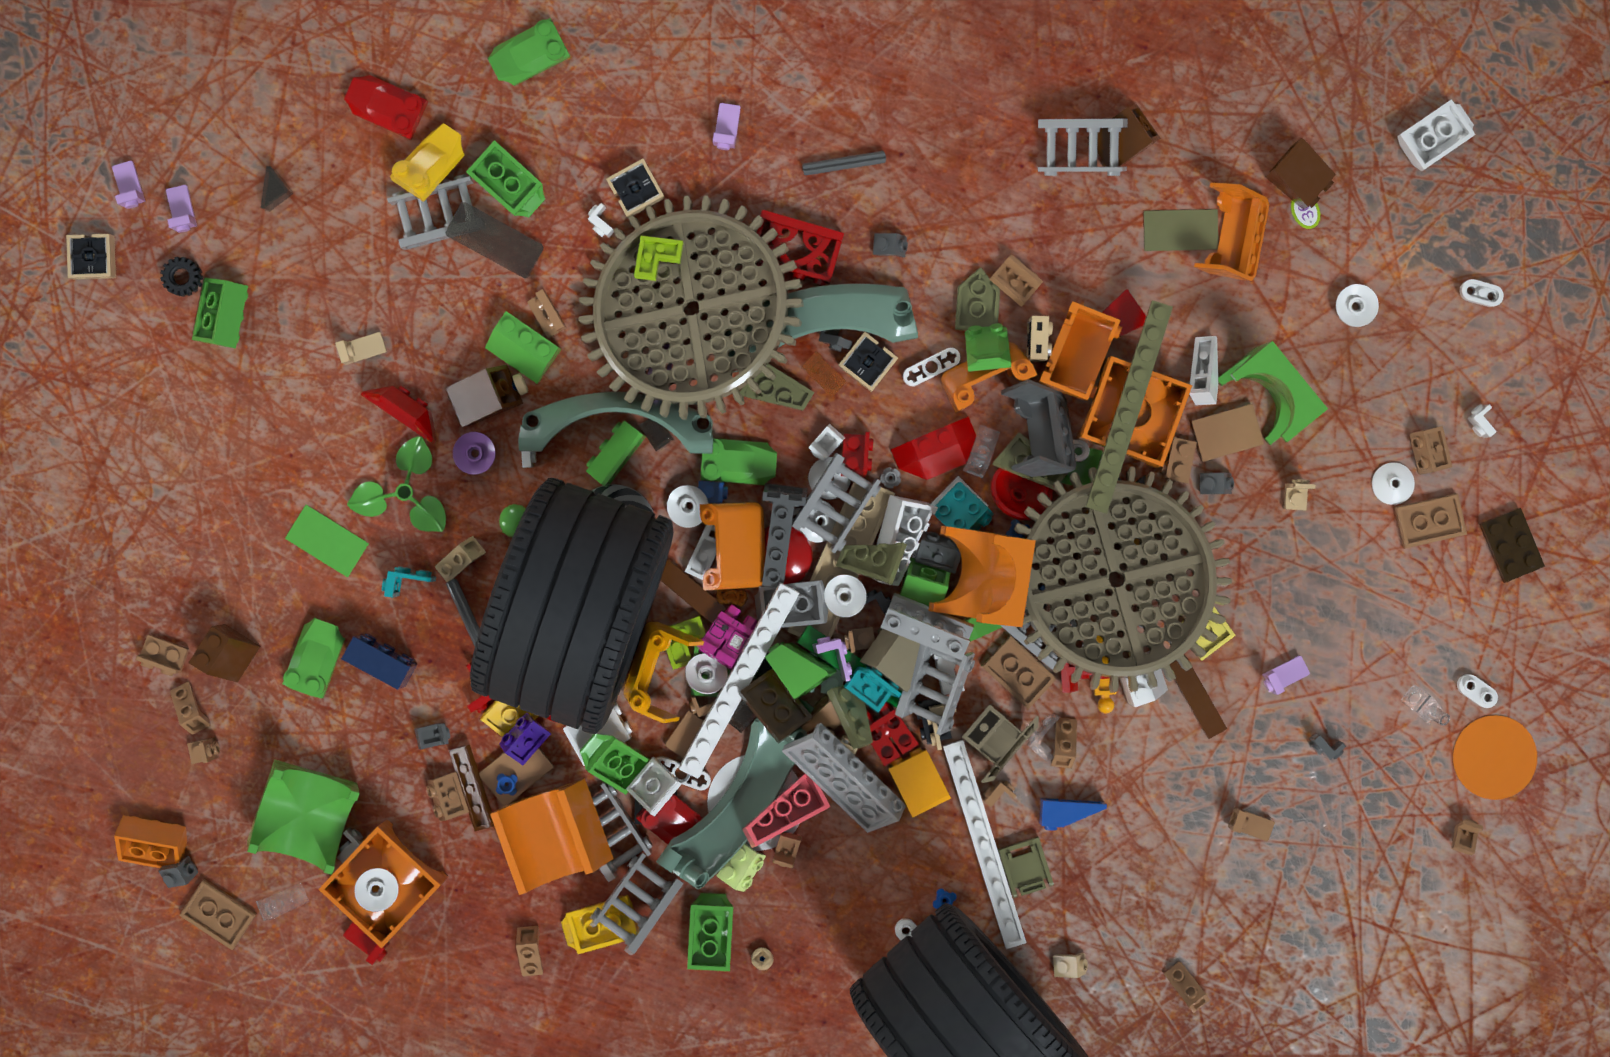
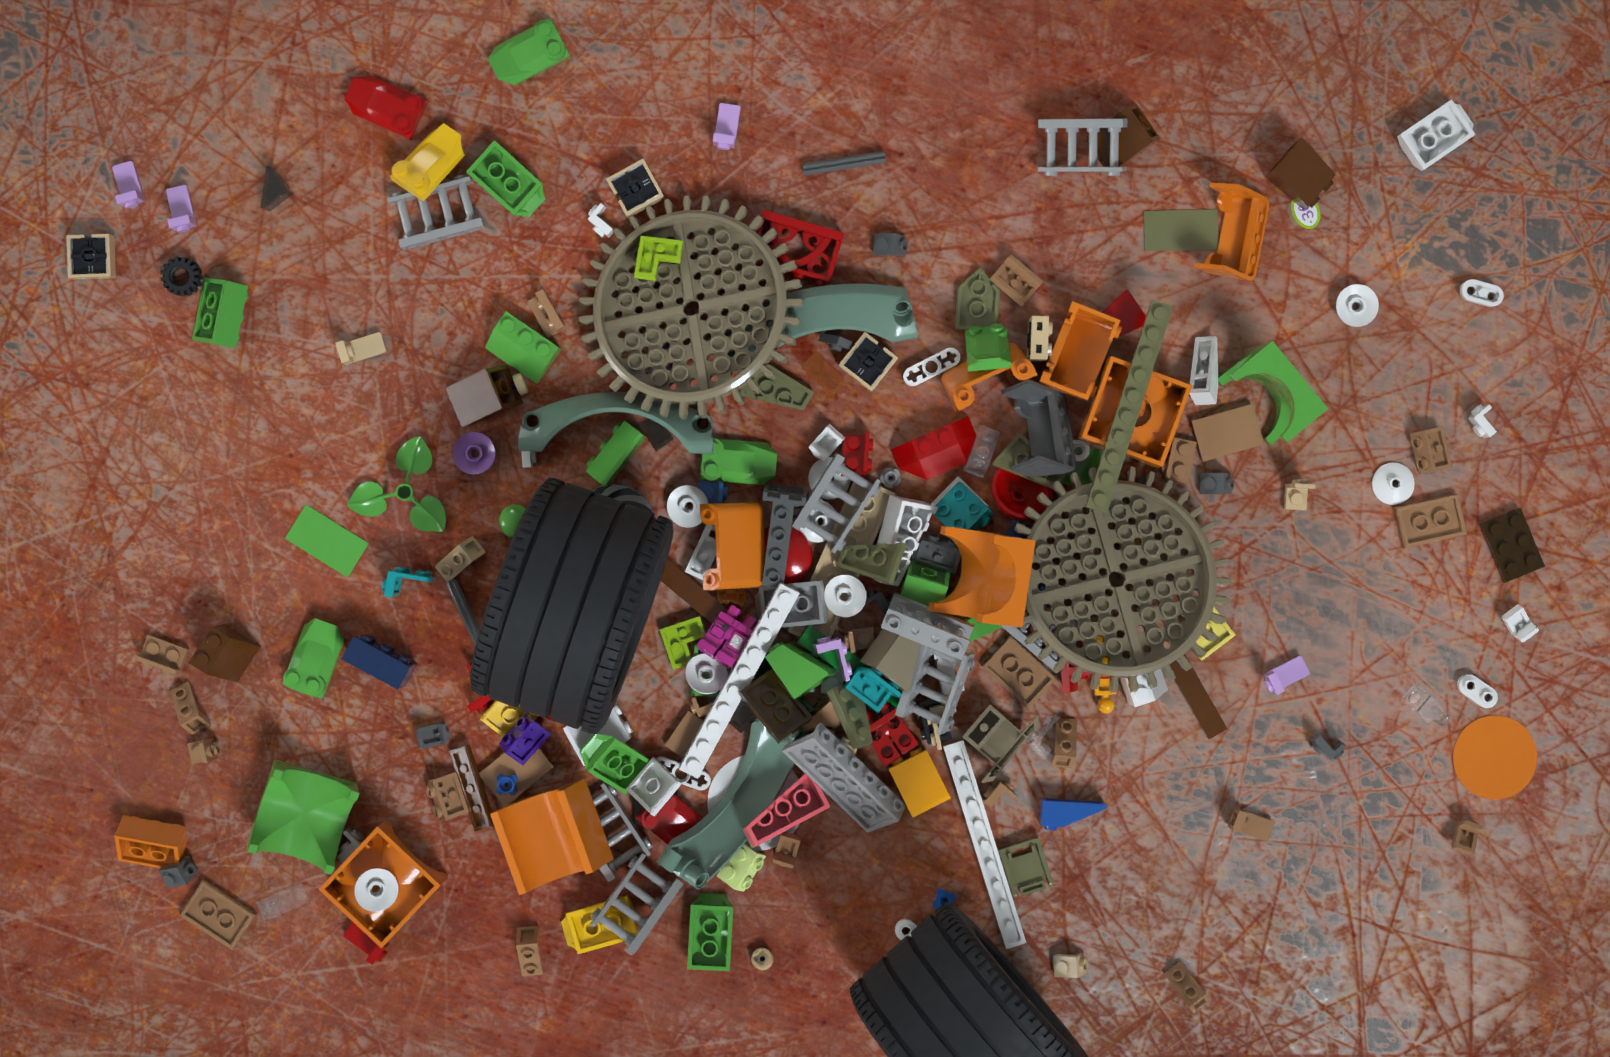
(405, 409): red wedge -> none
(494, 240): clear smoke piece -> none
(654, 639): light orange windscreen -> none
(1519, 623): none -> white bracket

